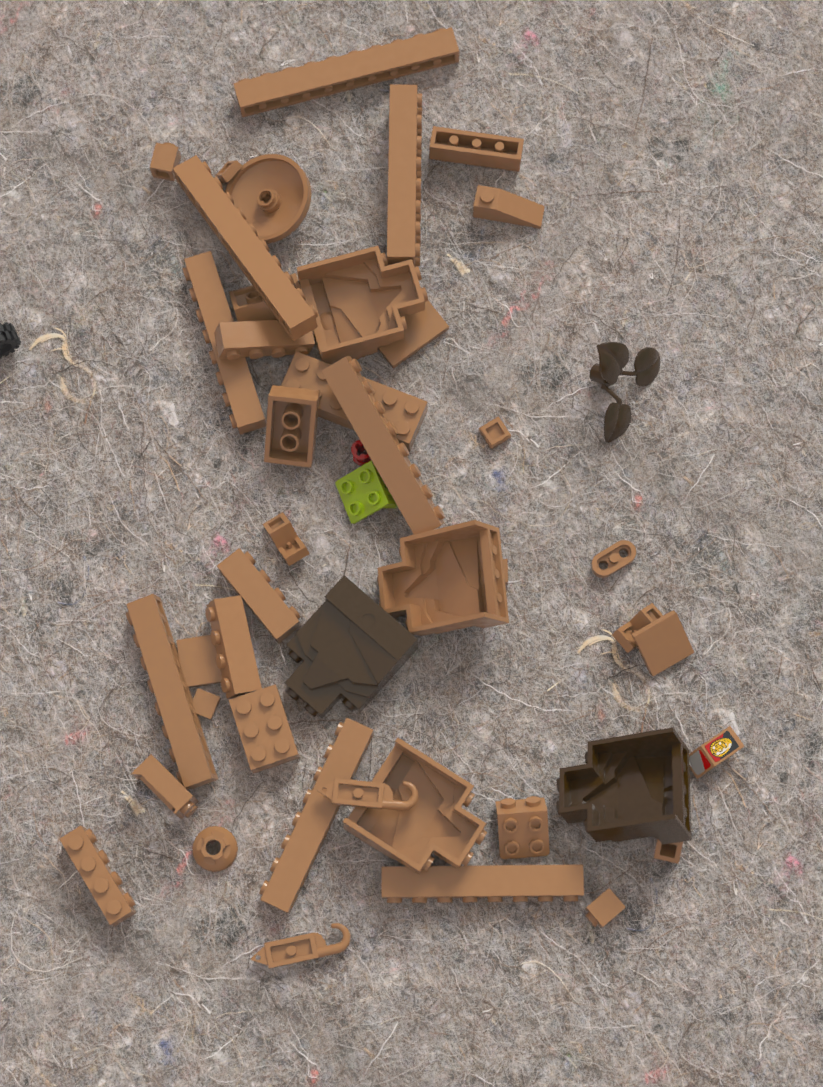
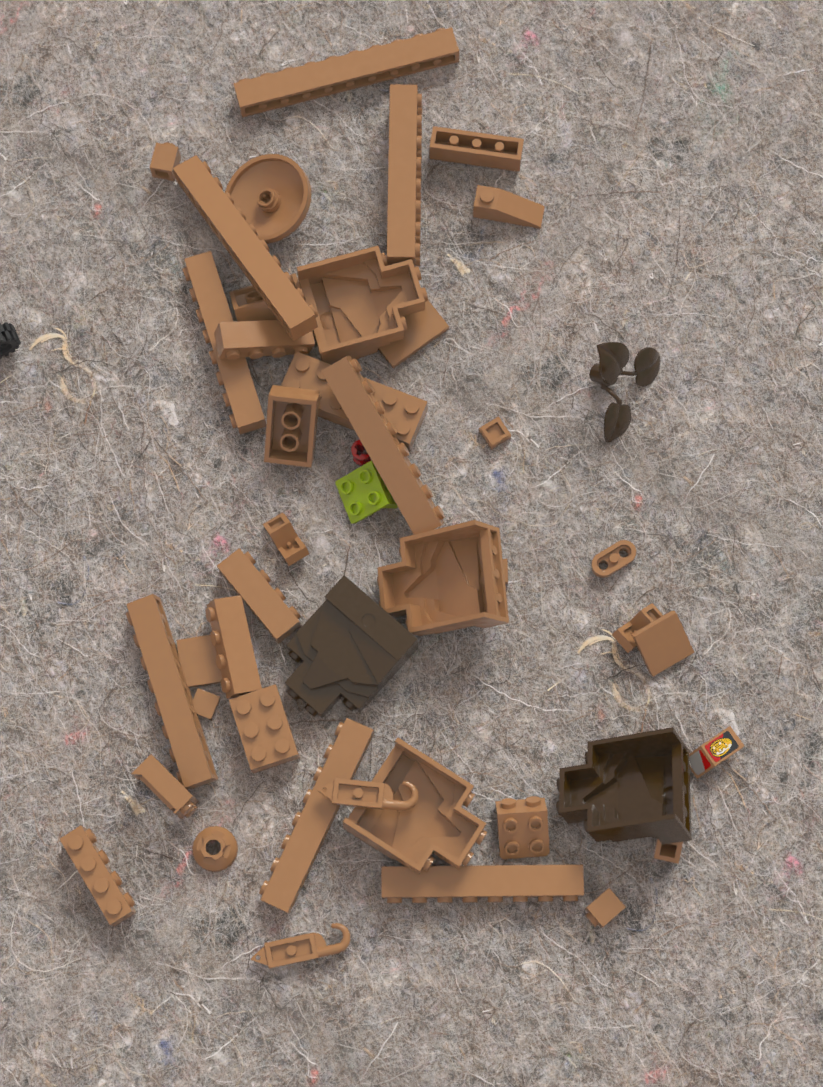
(228, 171): medium nougat tile -> none

